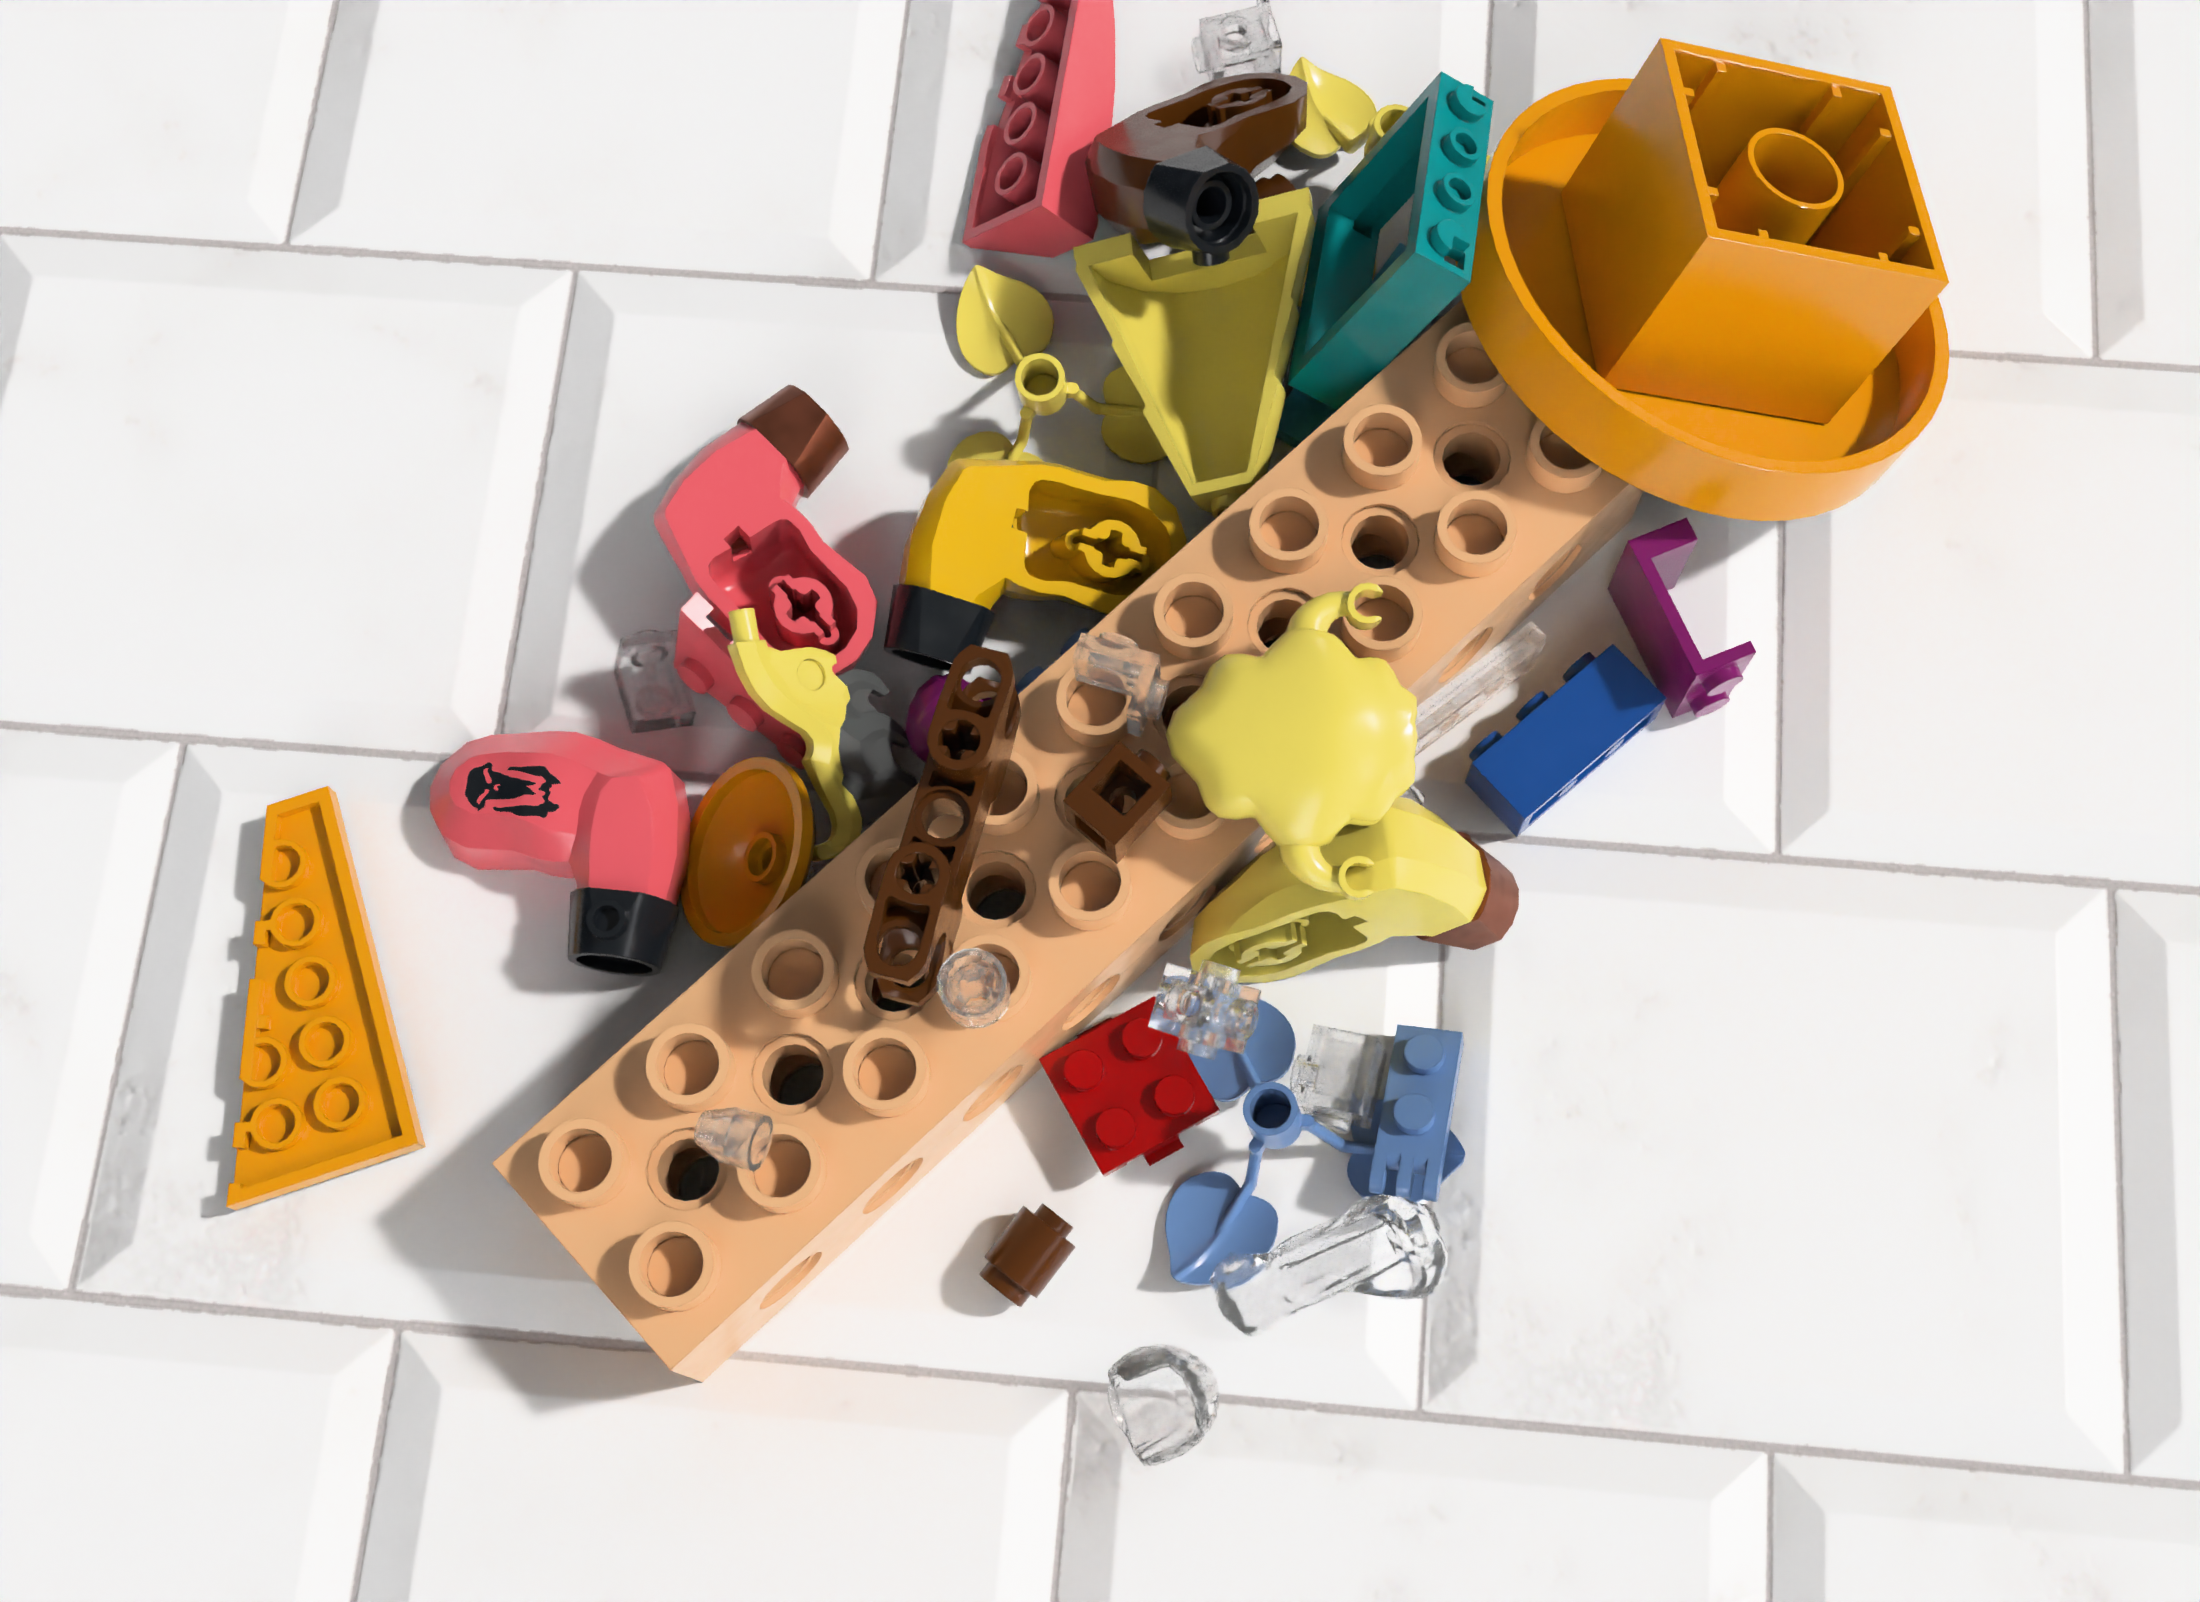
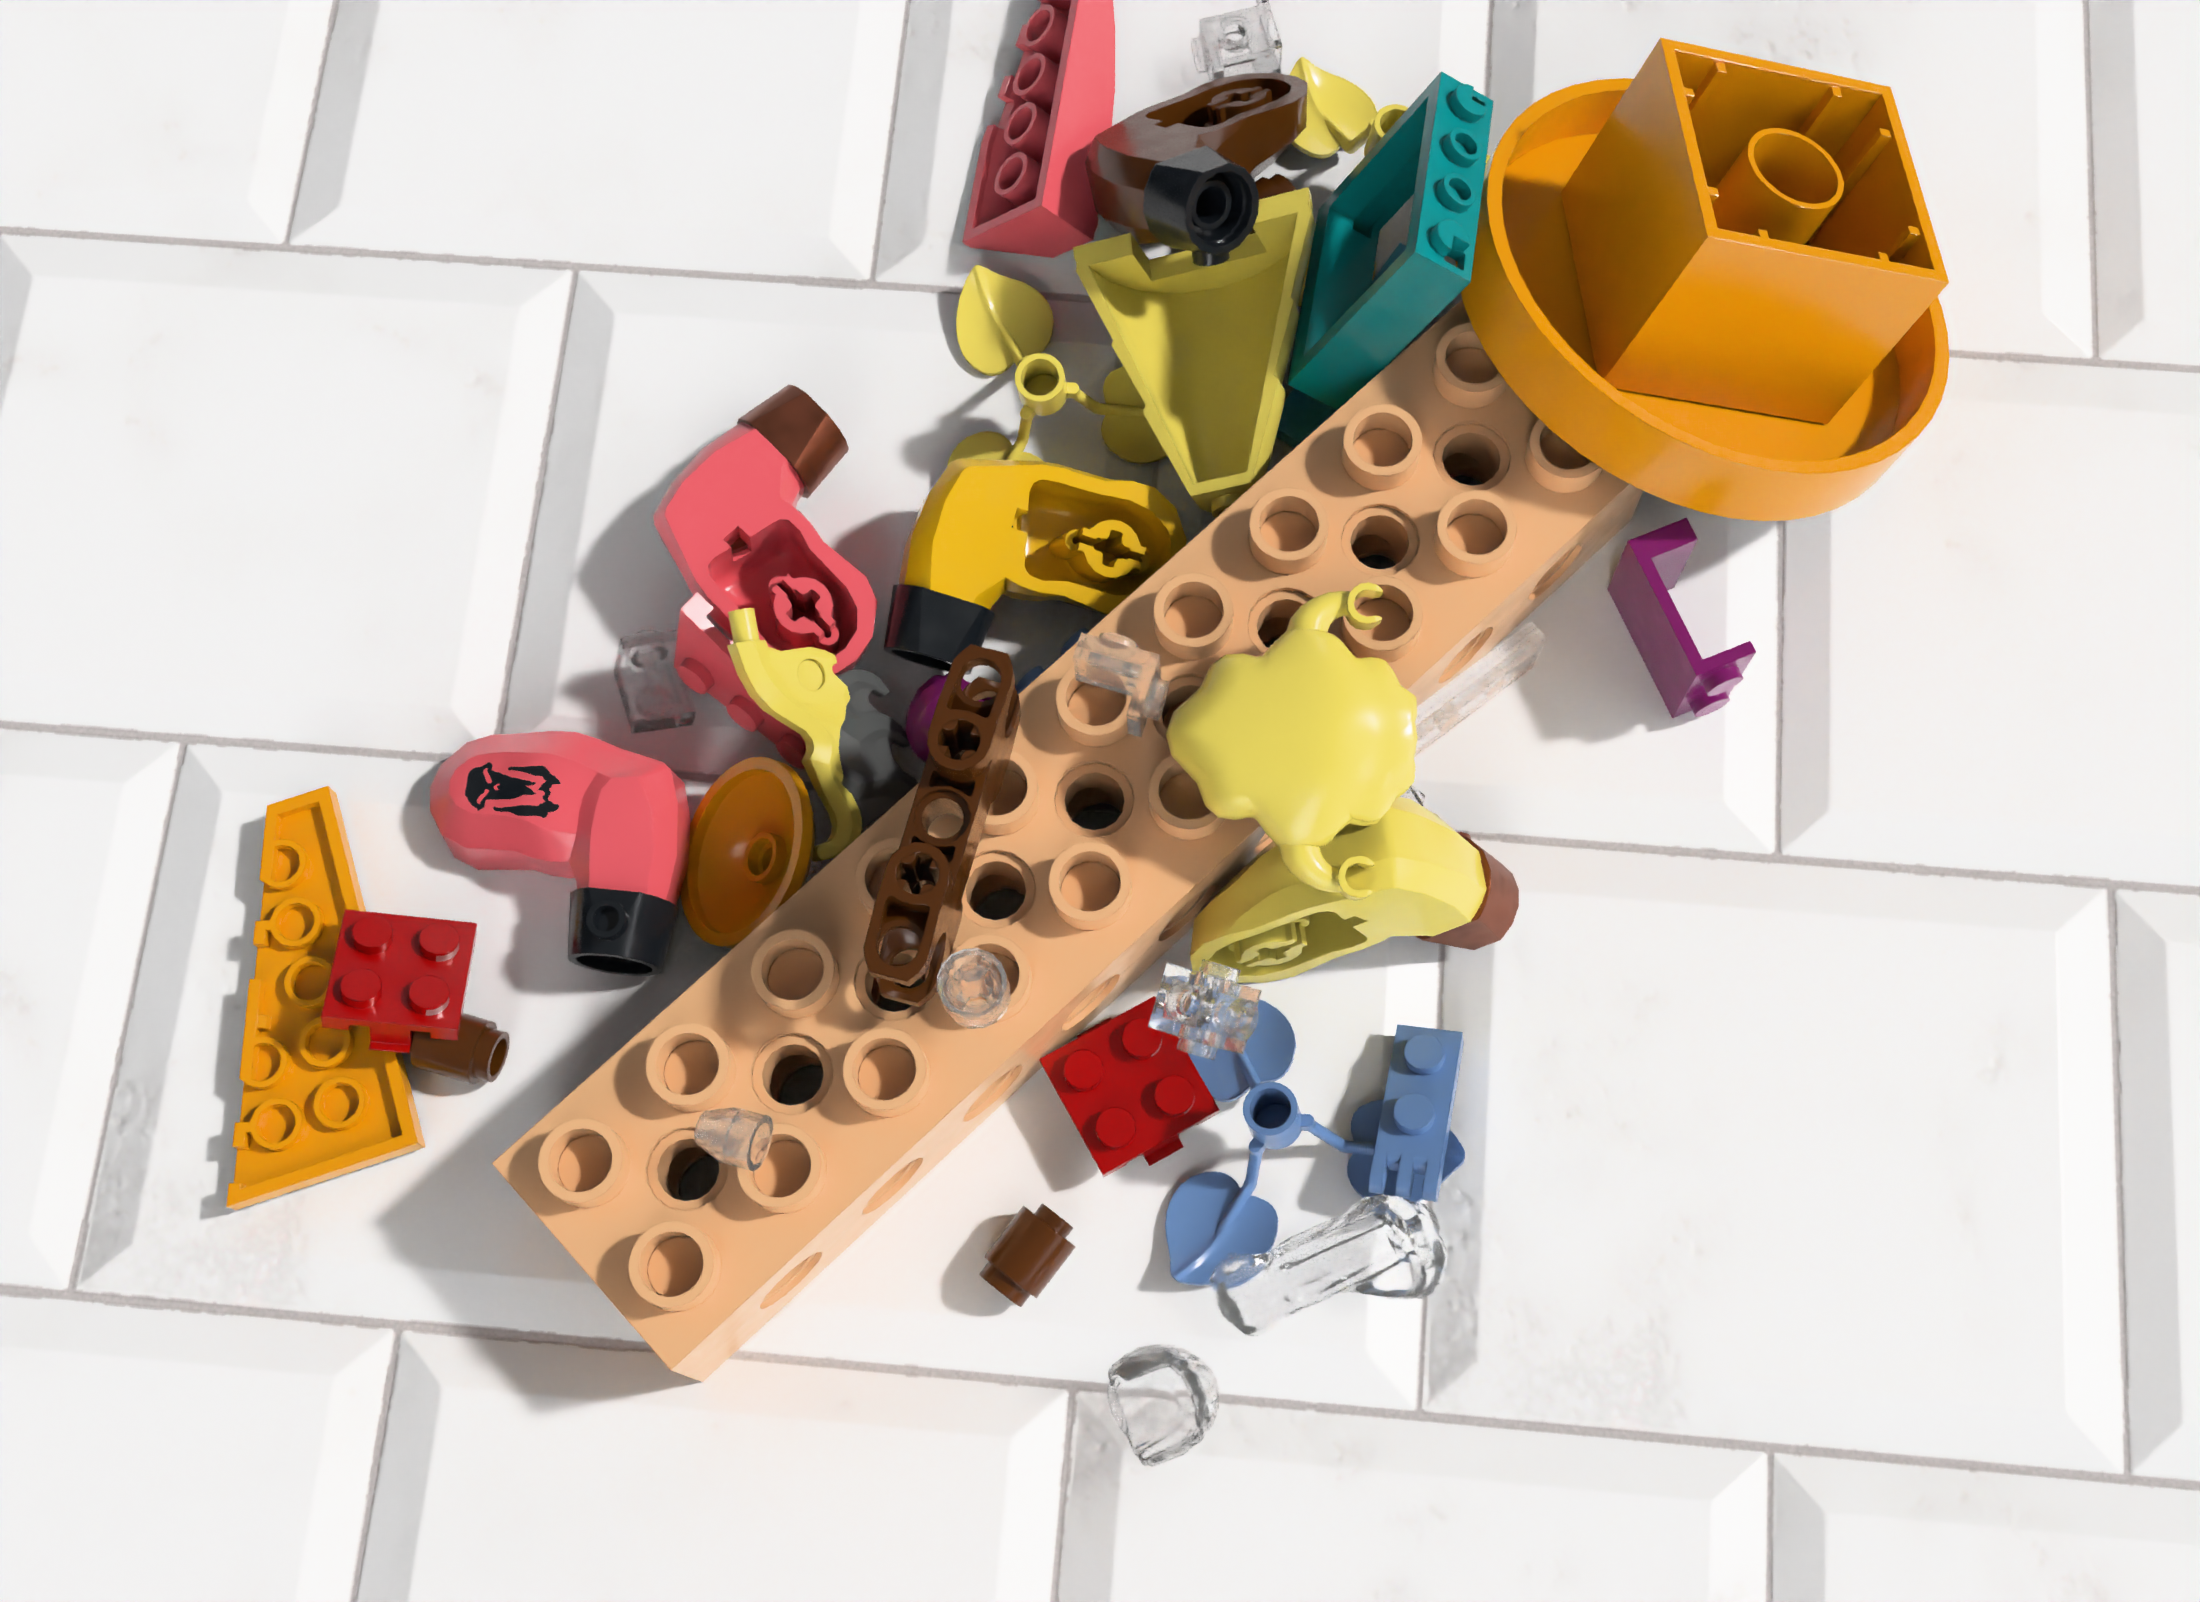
(399, 977): none -> red piece
(471, 1058): none -> reddish brown brick
(1117, 774): reddish brown brick -> none
(1339, 1078): clear brick -> none
(1562, 737): blue brick -> none

